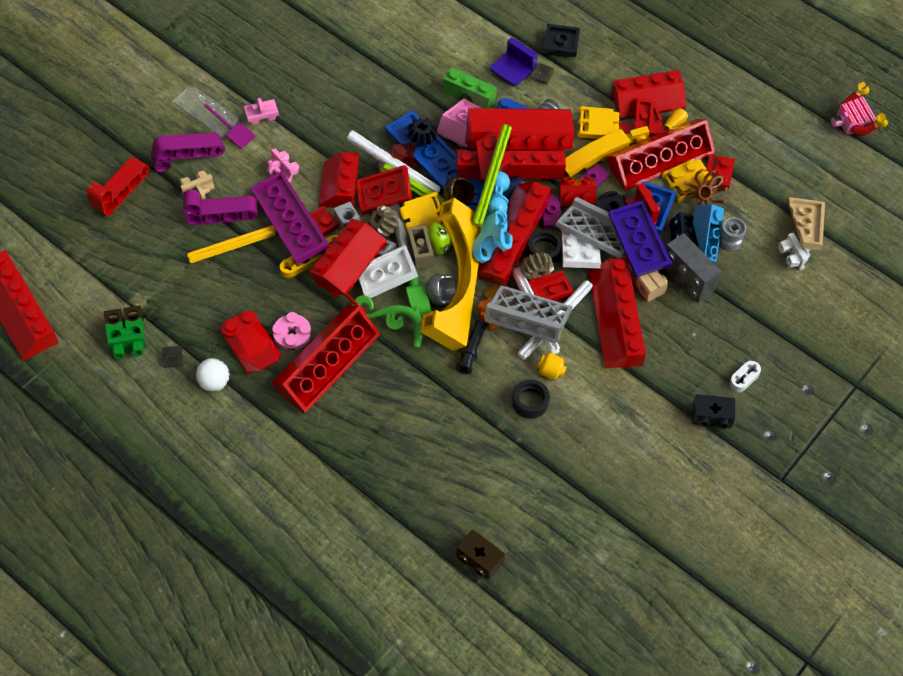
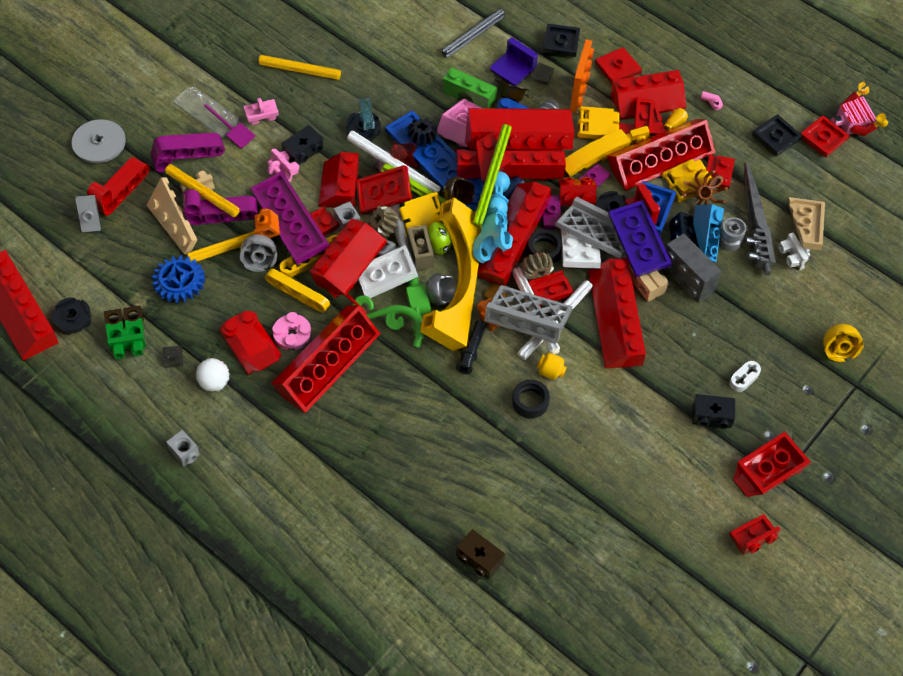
(71, 325): none -> black plate
(86, 145): none -> light grey piece
(88, 213): none -> light grey plate
(166, 281): none -> blue gear
(171, 217): none -> tan wing
(180, 441): none -> light grey brick
(204, 191): none -> yellow axle
(258, 253): none -> light grey cylinder
(267, 221): none -> orange brick
(297, 290): none -> yellow beam
(299, 67): none -> yellow axle
(303, 145): none -> black brick
(354, 122): none -> black plate
(365, 112): none -> clear light blue piece
(473, 33): none -> axle
(511, 92): none -> dark brown piece
(582, 76): none -> orange plate
(618, 65): none -> red plate
(713, 99): none -> bright pink arm
(754, 534): none -> red bracket
(760, 233): none -> flat silver piece
(770, 466): none -> red slope
(776, 135): none -> black plate
(824, 136): none -> red plate
(842, 342): none -> yellow cylinder

